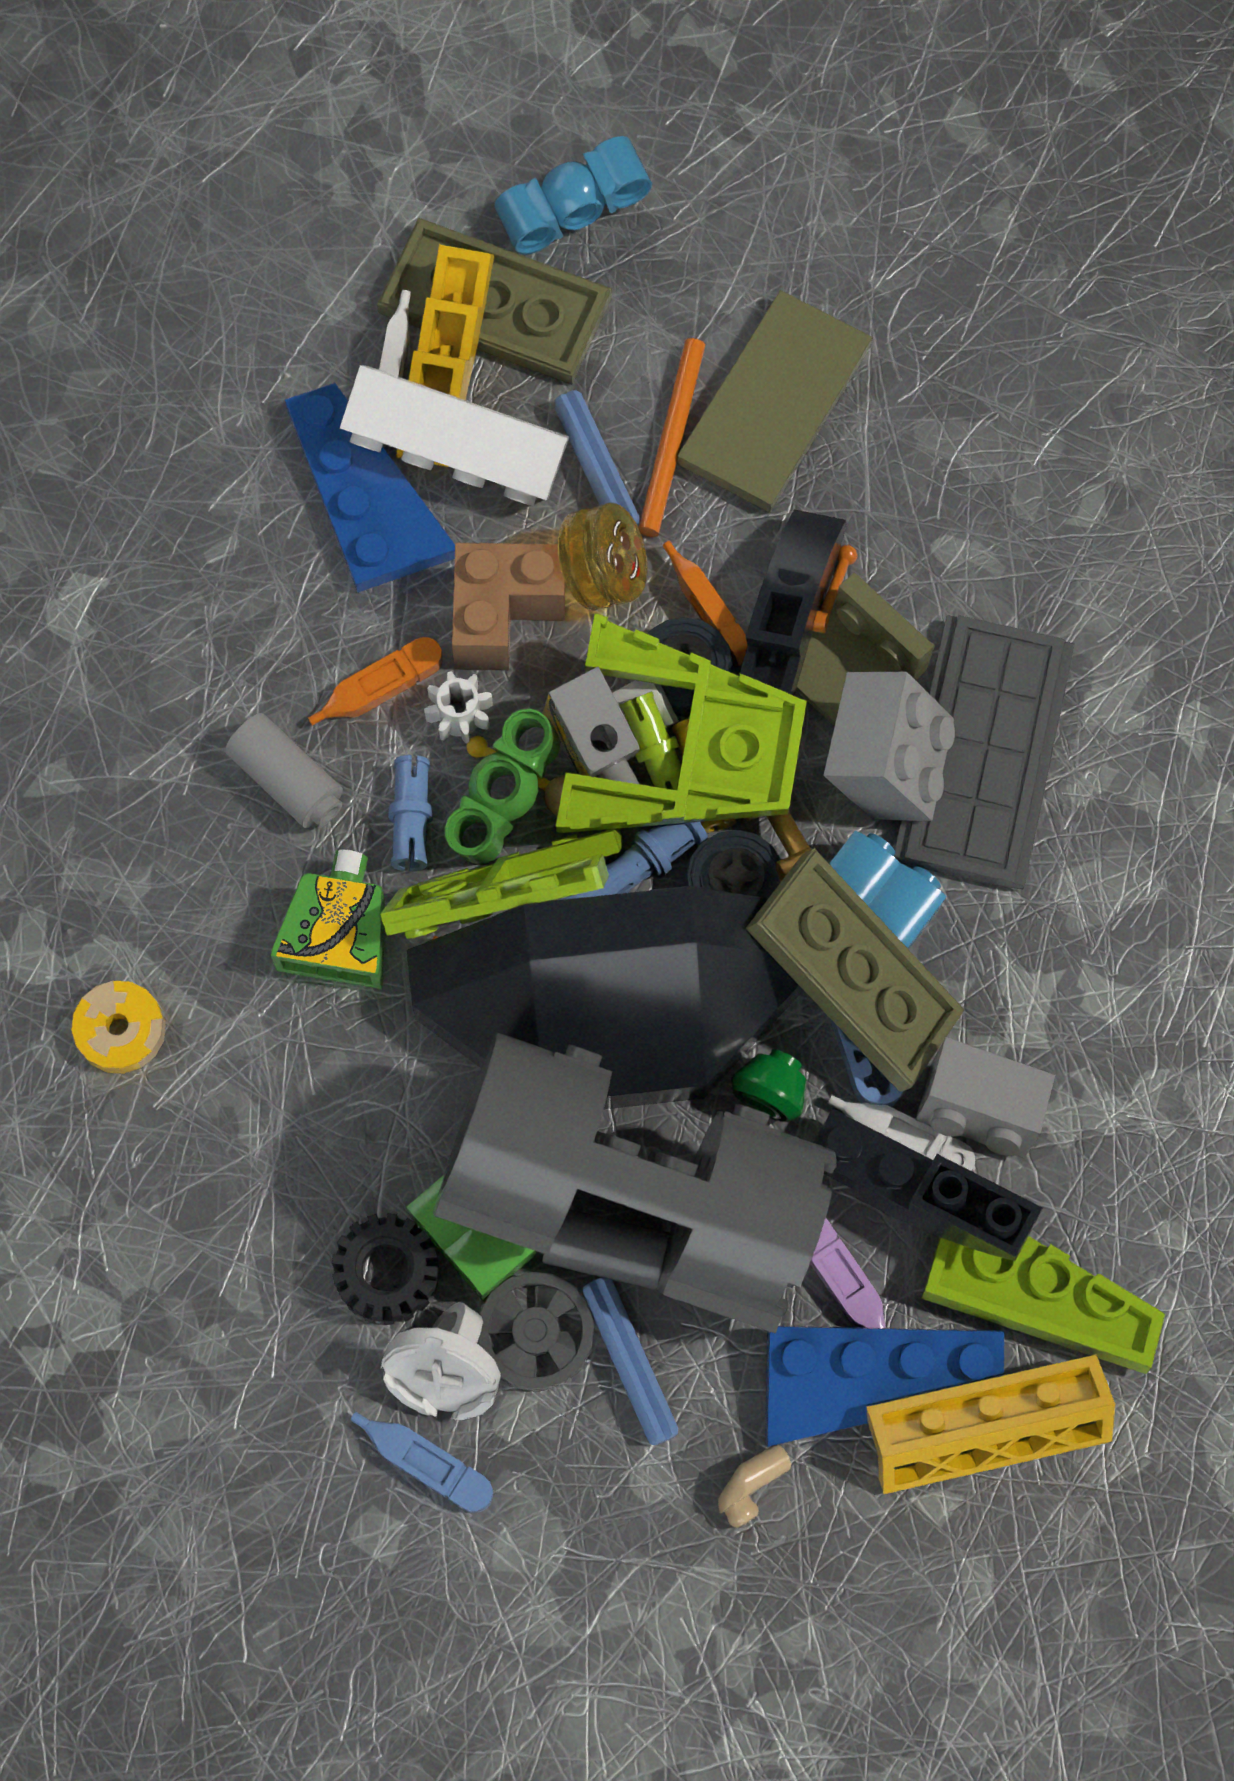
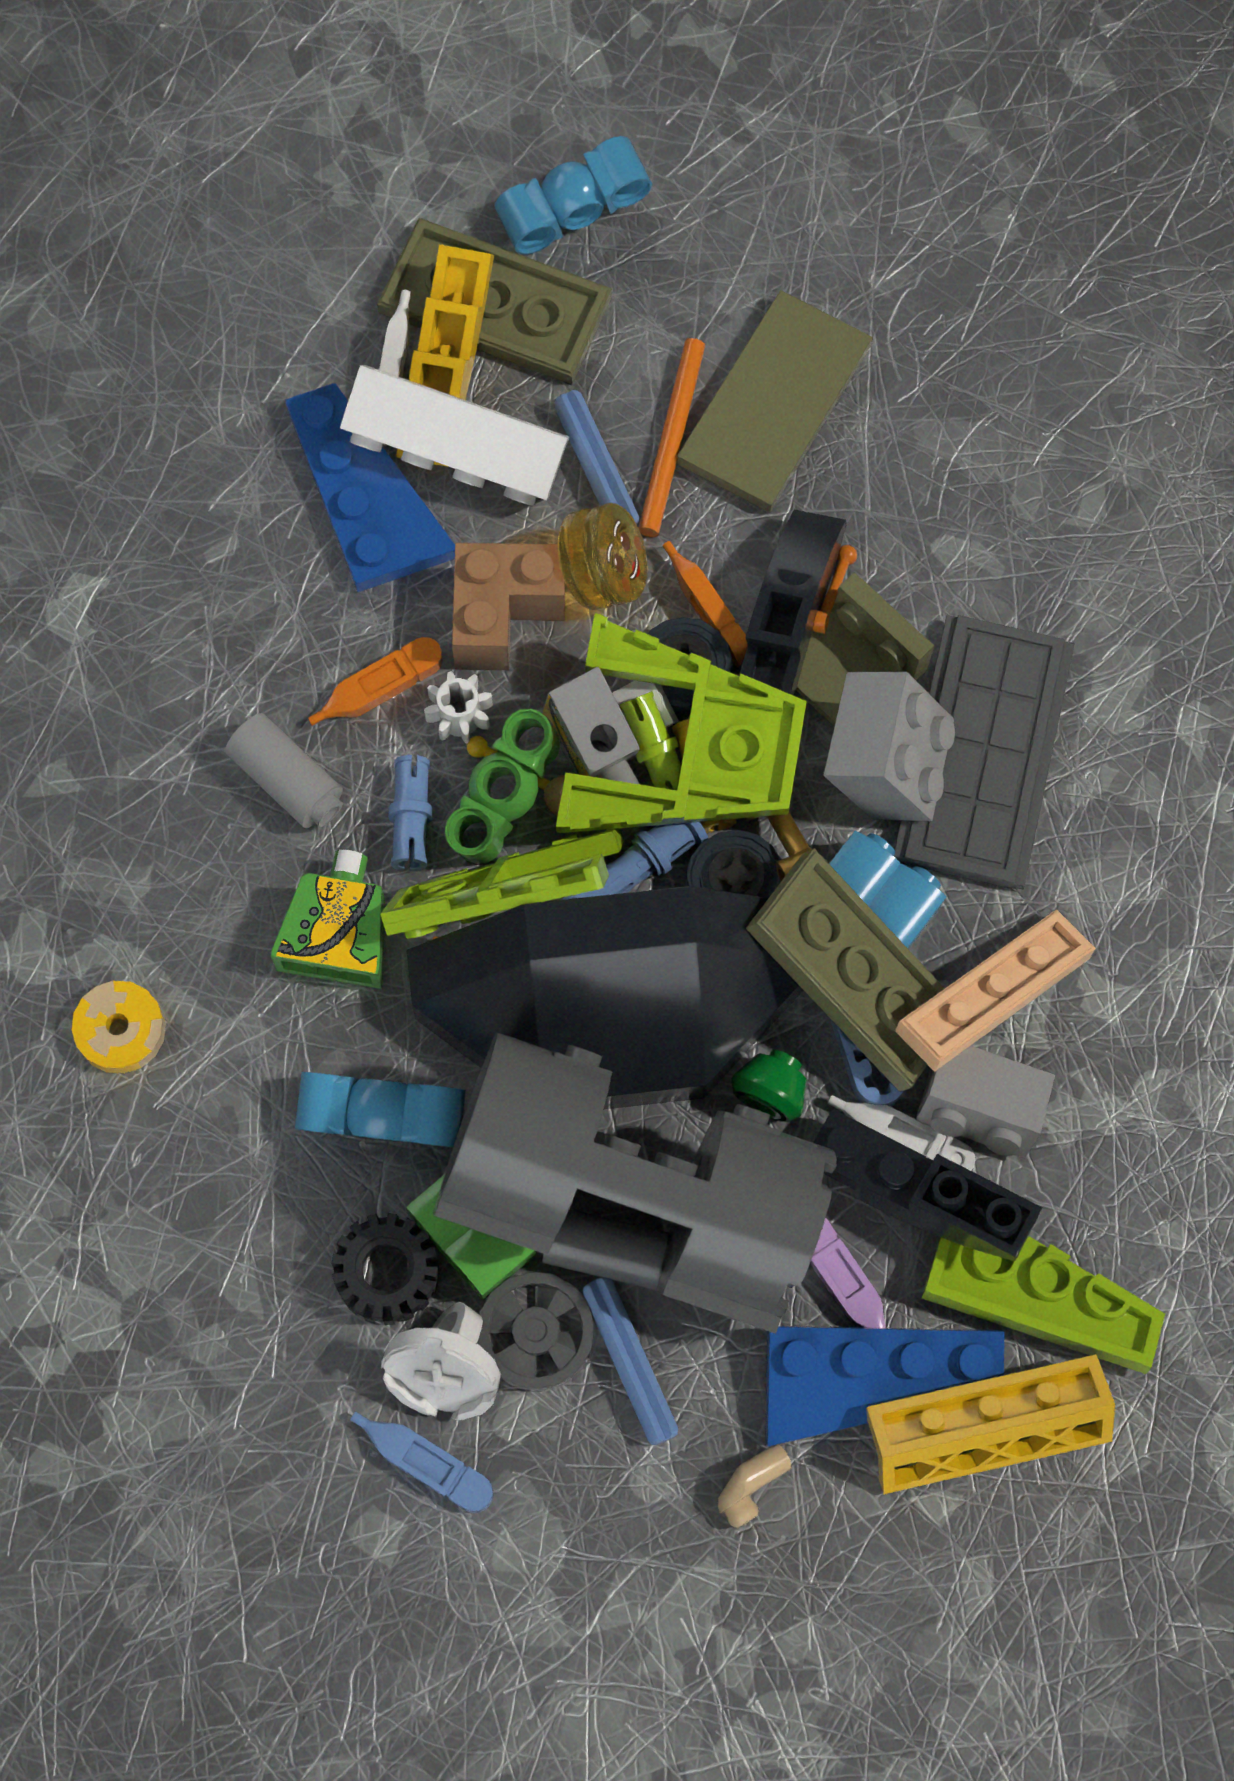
(379, 1109): none -> dark azure piece
(994, 990): none -> light nougat tile

